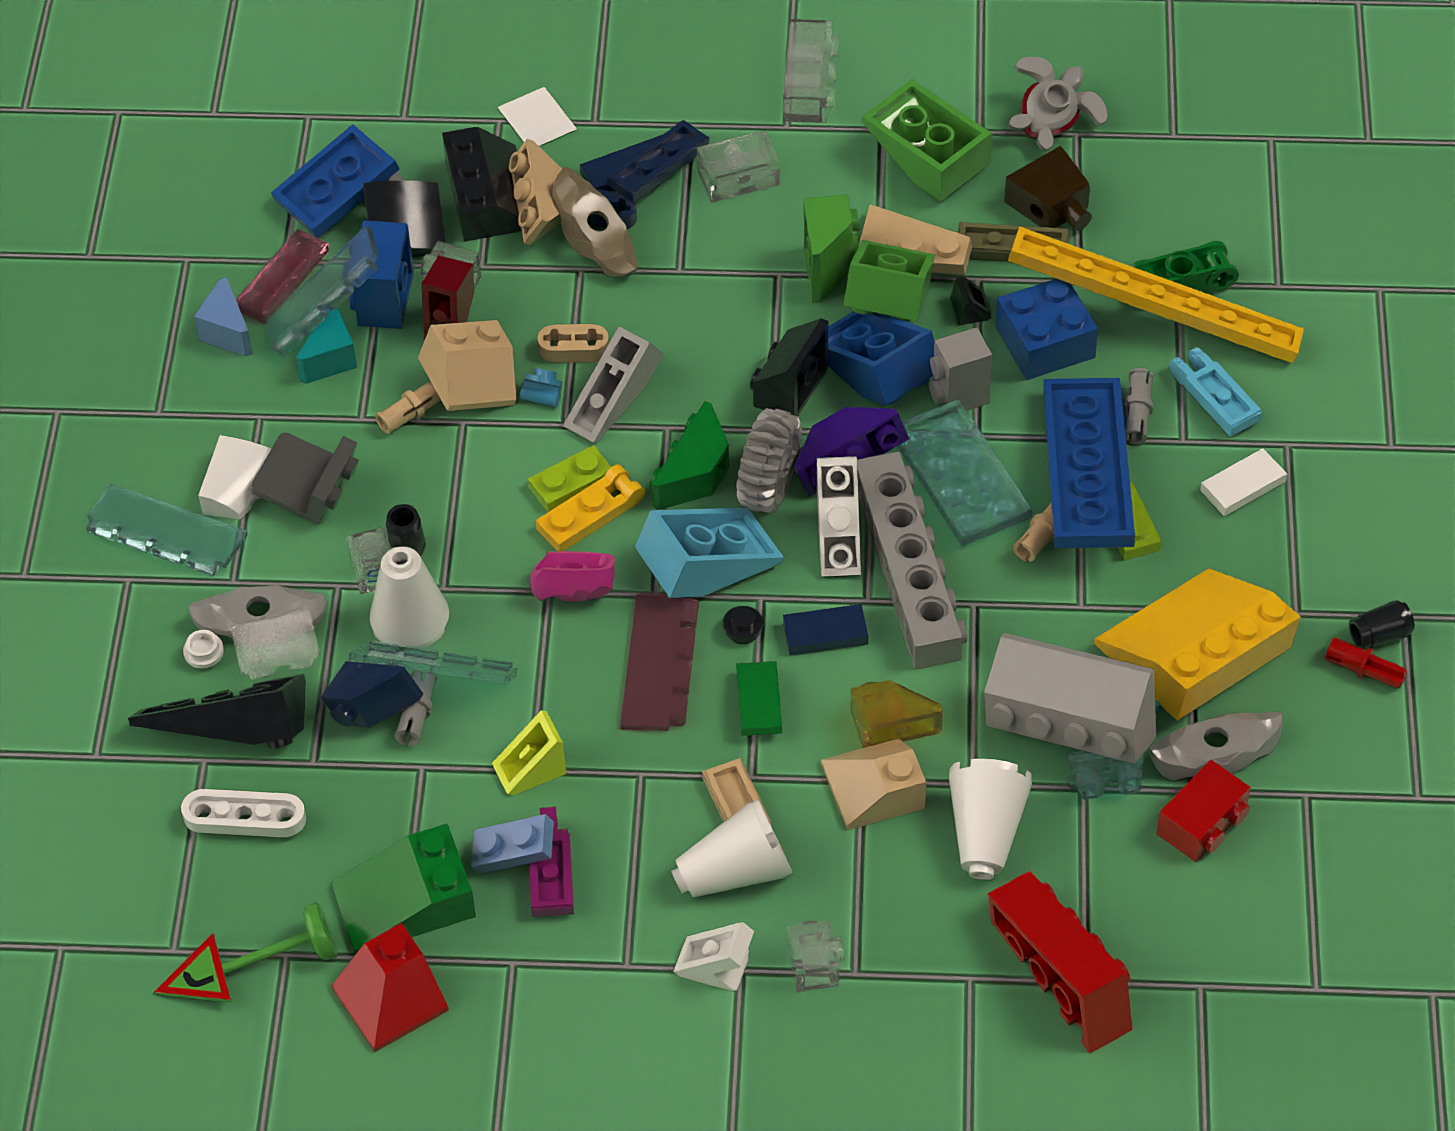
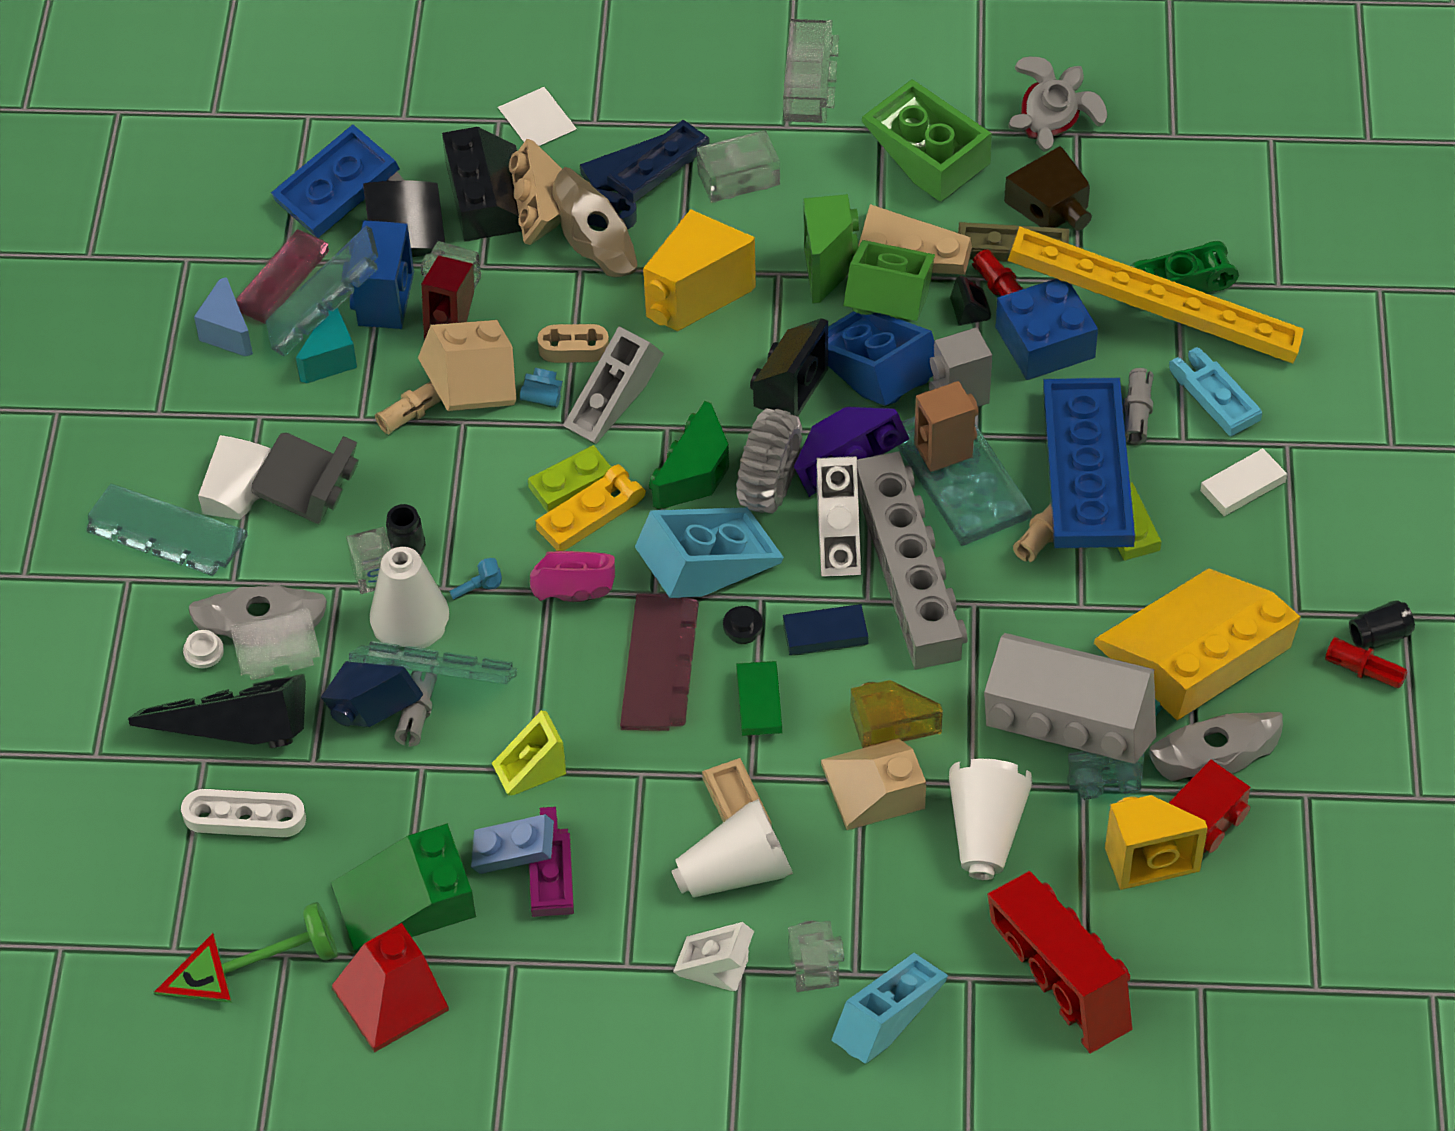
(488, 578): none -> dark azure hand
(698, 271): none -> yellow slope
(886, 1007): none -> medium azure slope
(945, 425): none -> medium nougat brick
(1000, 279): none -> red pin
(1152, 841): none -> yellow slope

